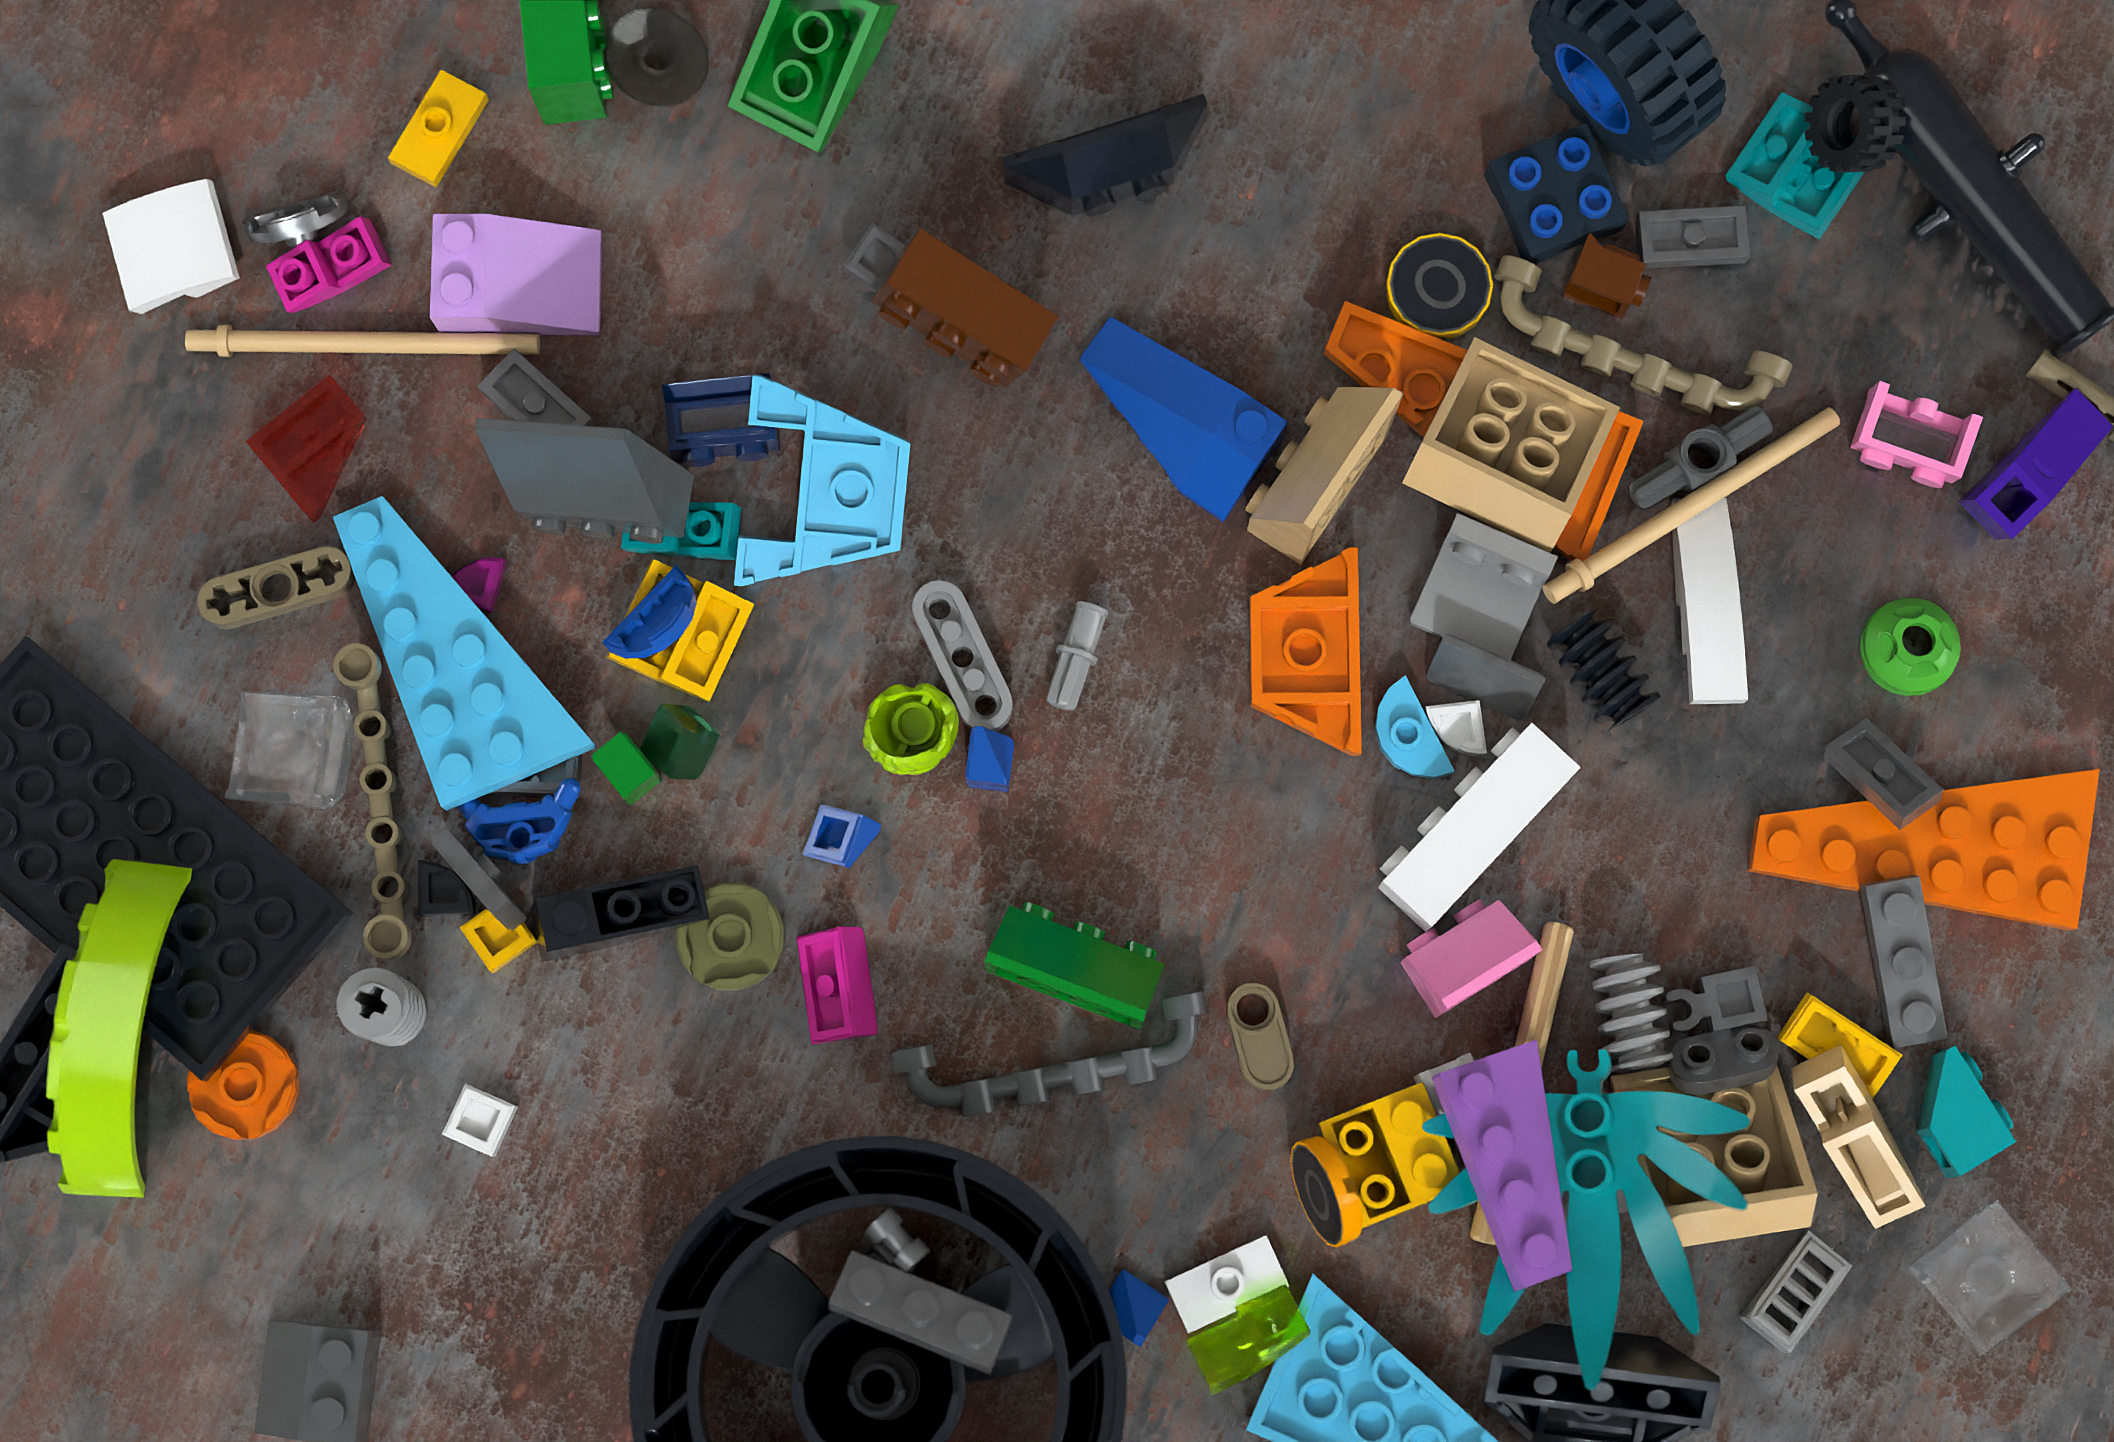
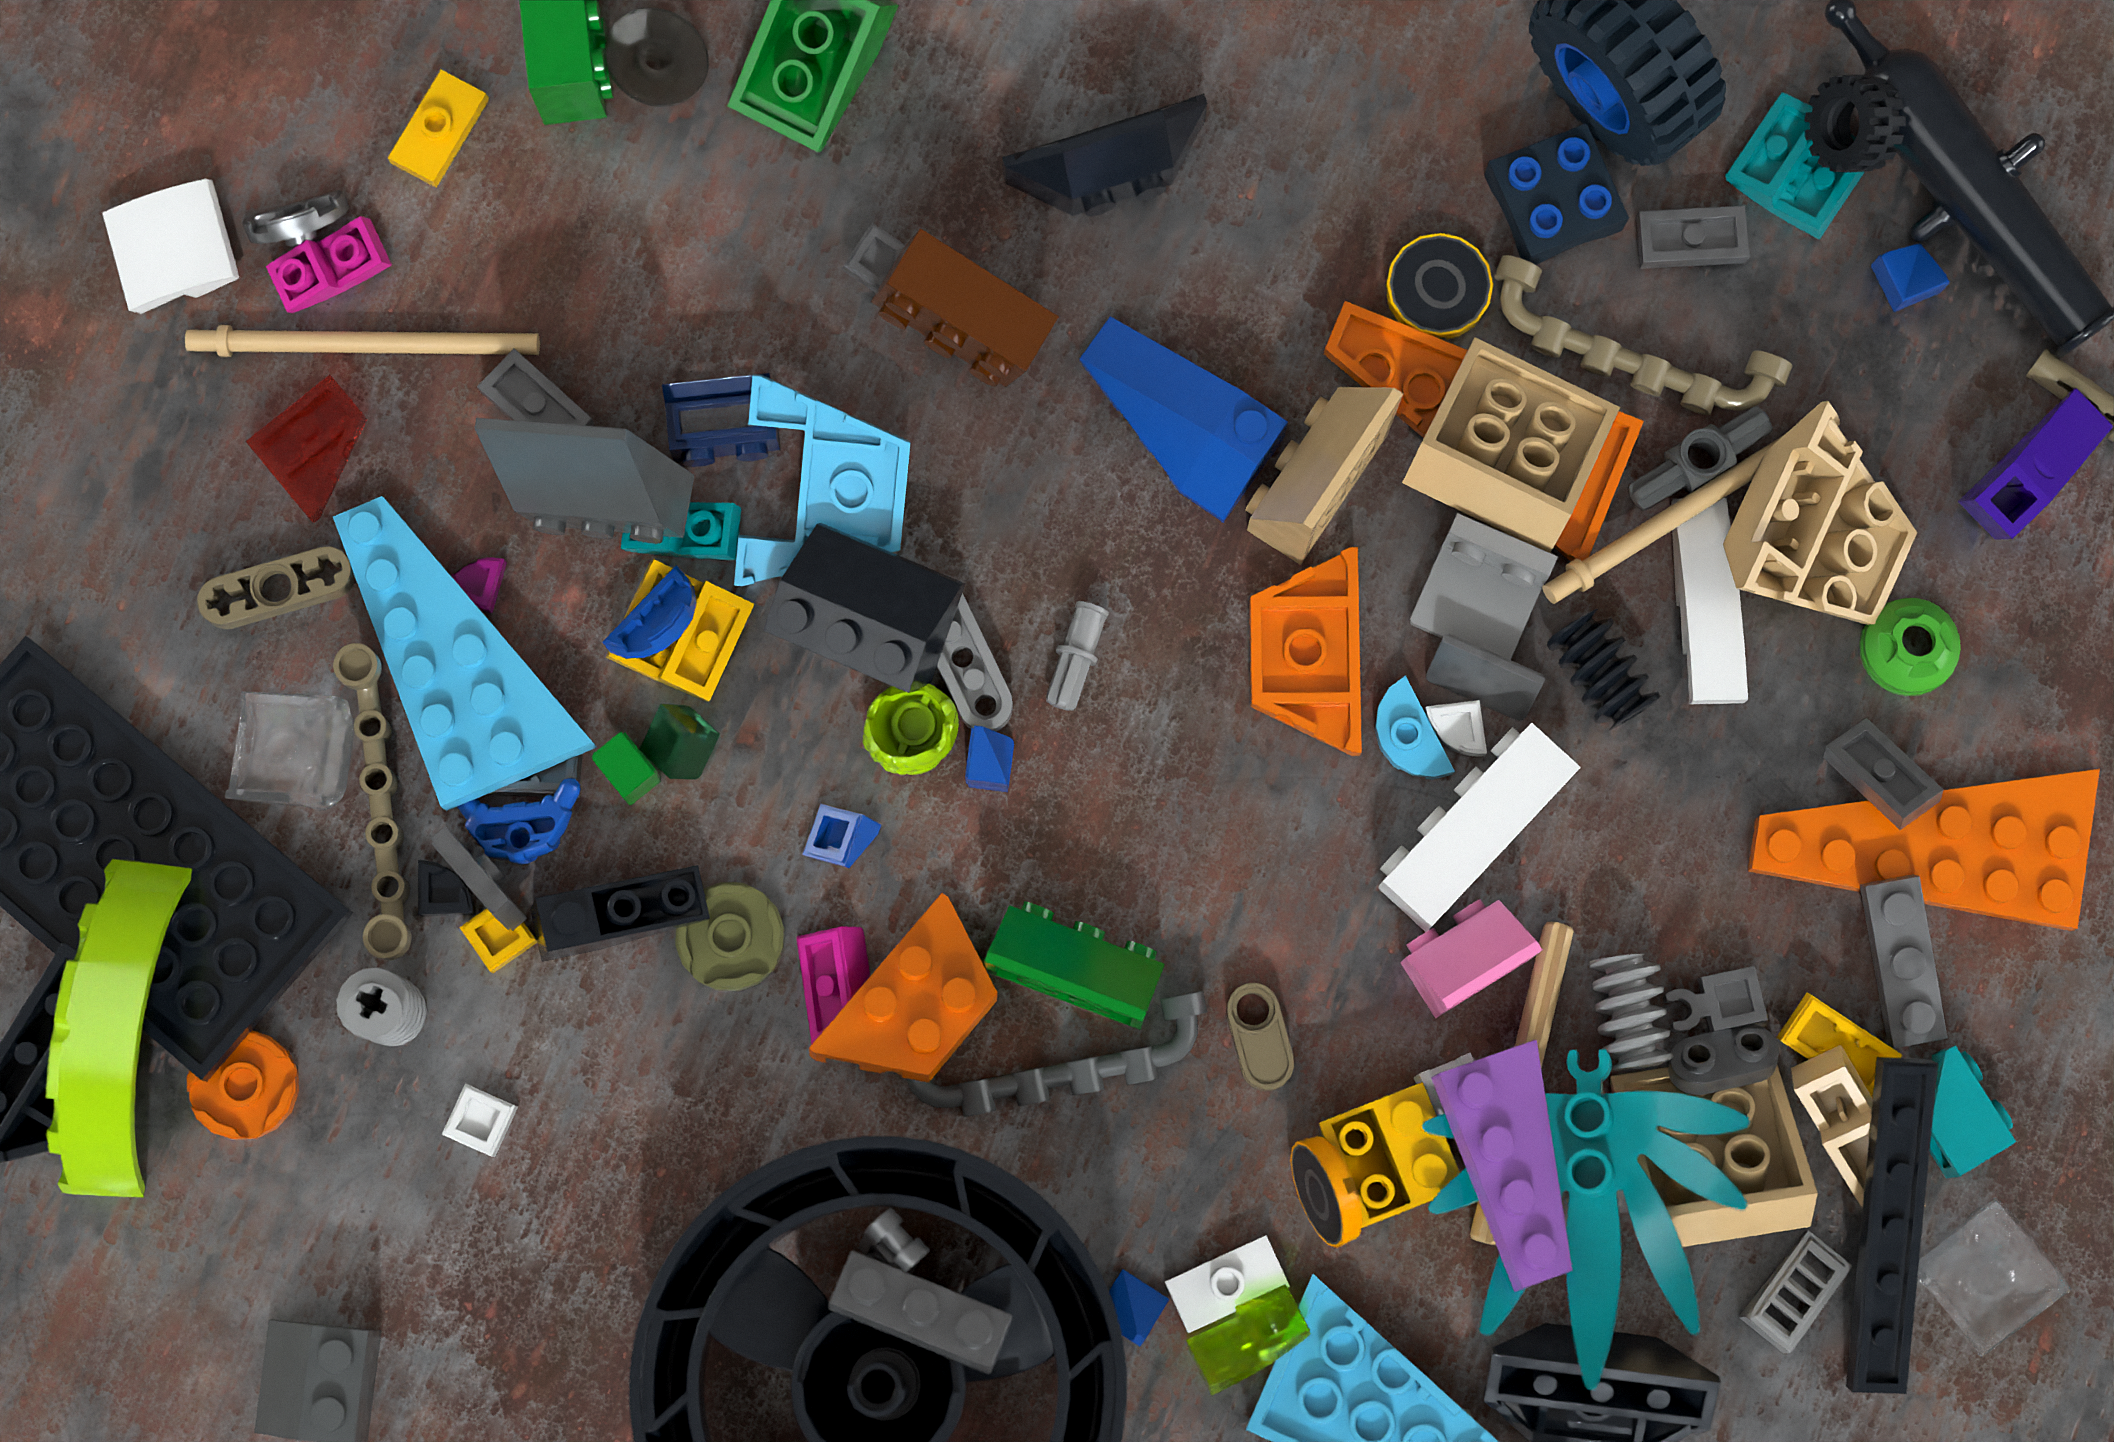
(514, 276): lavender slope -> none
(865, 608): none -> black slope
(914, 1003): none -> orange wing
(1607, 278): reddish brown window -> none
(1819, 525): none -> tan wedge
(1891, 1225): none -> black tile
(1908, 276): none -> blue slope
(1914, 437): bright pink window -> none

